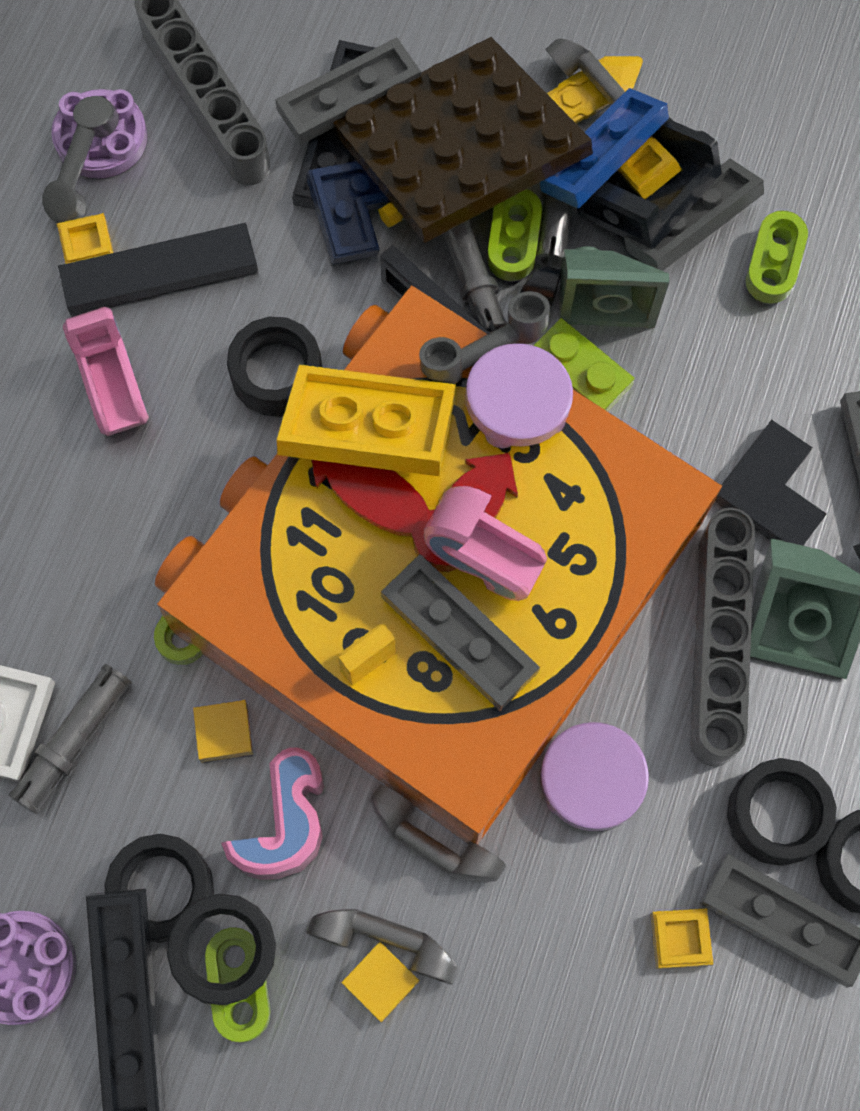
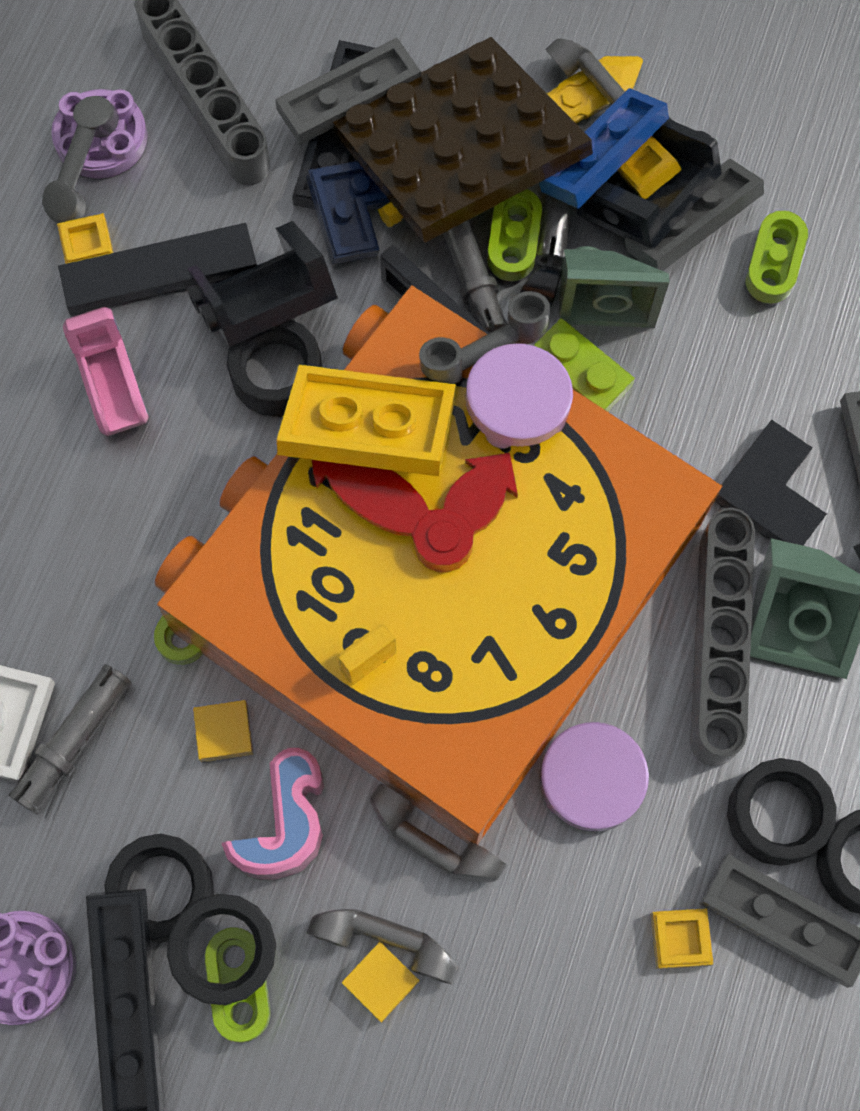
(266, 292): none -> black panel
(460, 632): dark grey plate -> none
(483, 545): bright pink animal -> none

